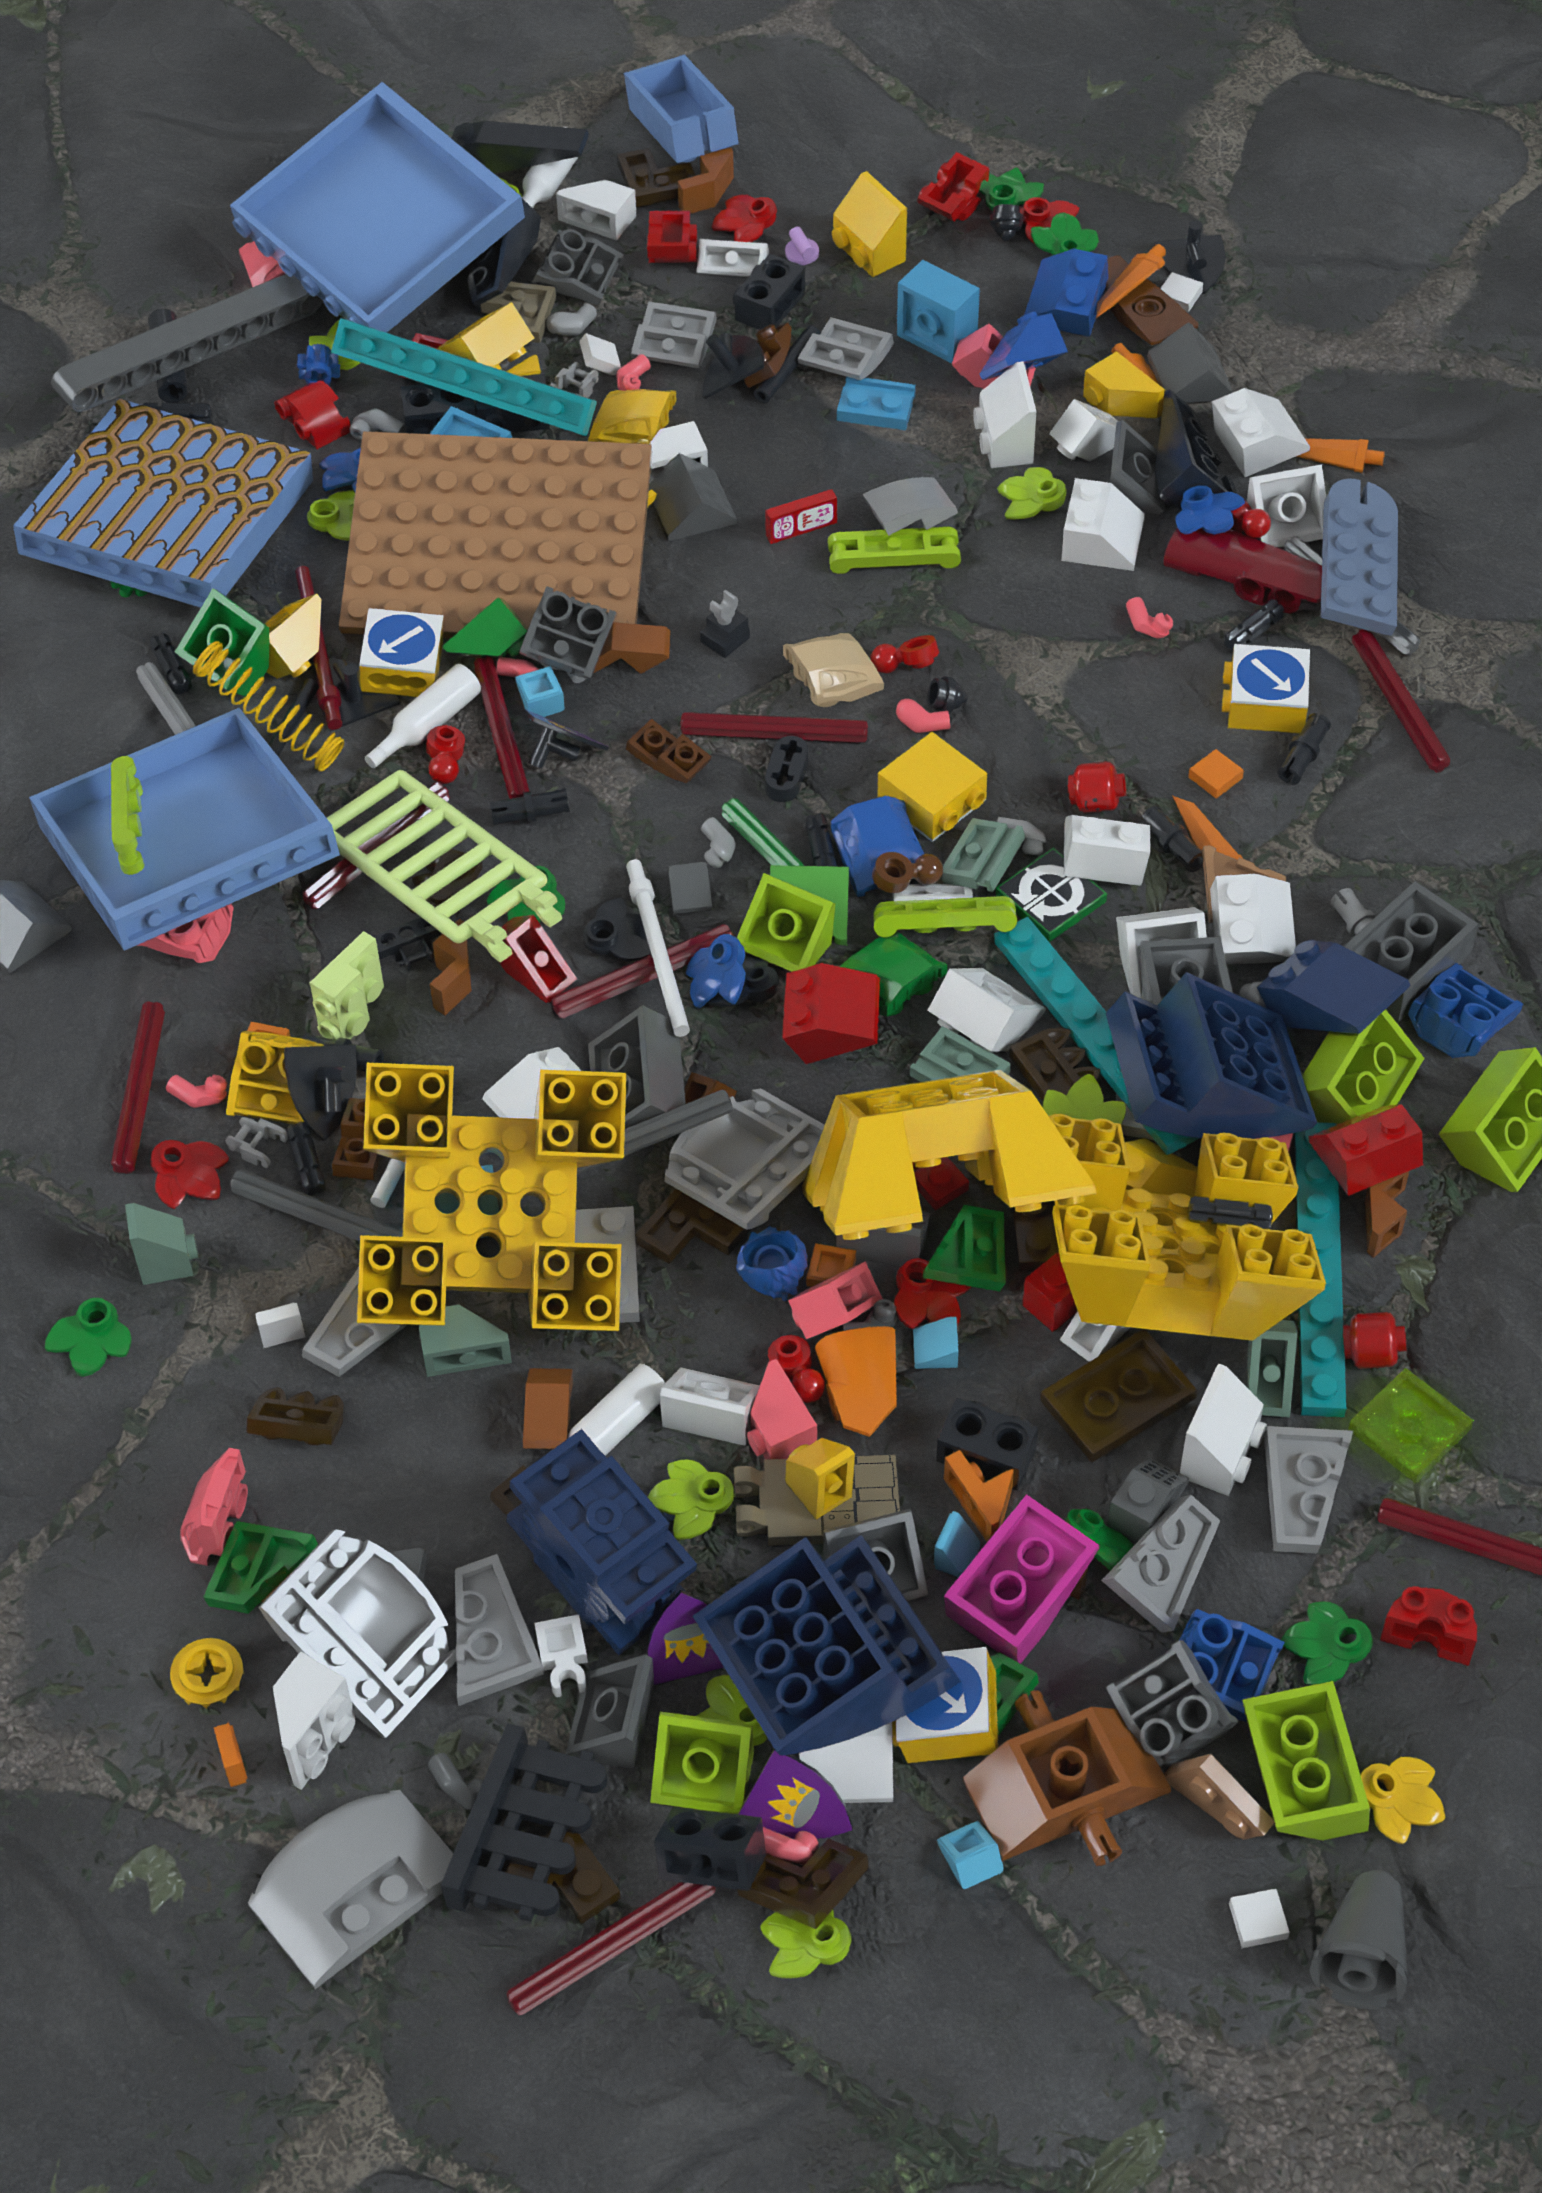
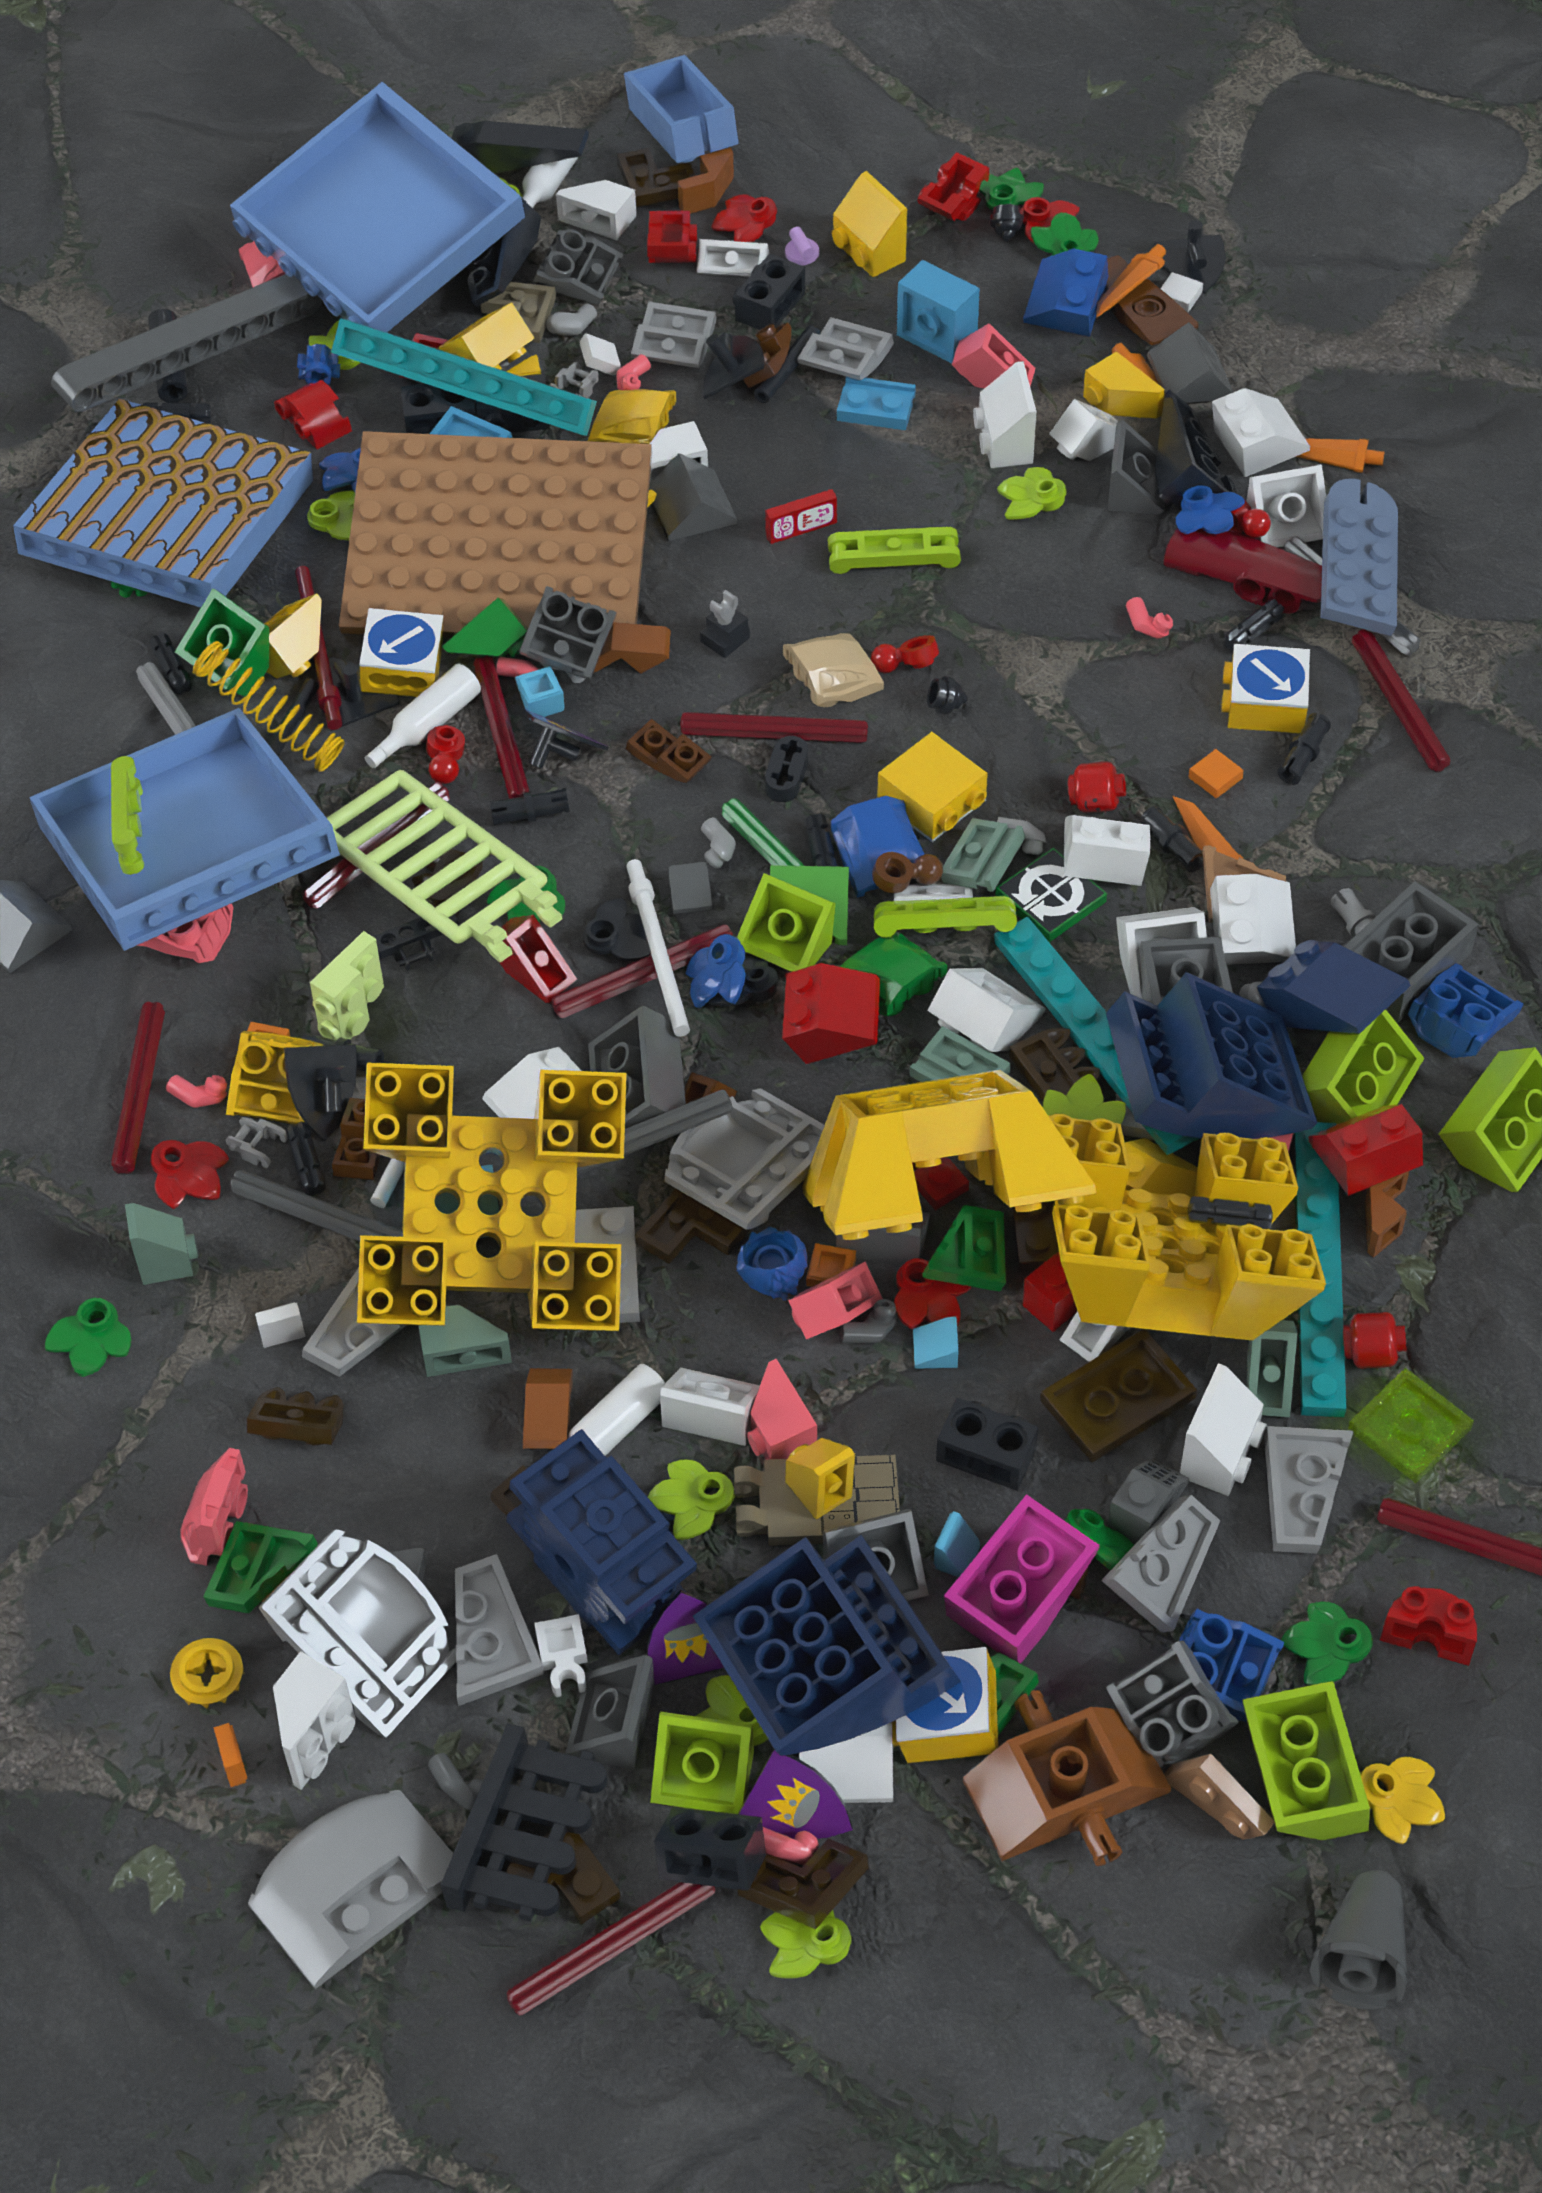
(374, 421): light grey arm -> none
(455, 979): dark orange slope -> none
(797, 1366): red plate -> none
(860, 1376): orange panel -> none
(908, 501): light grey slope -> none
(919, 719): coral arm -> none
(971, 1854): medium azure slope -> none
(982, 1500): orange slope -> none
(1033, 341): blue slope -> none
(1101, 526): white slope -> none
(1259, 1918): white tile -> none

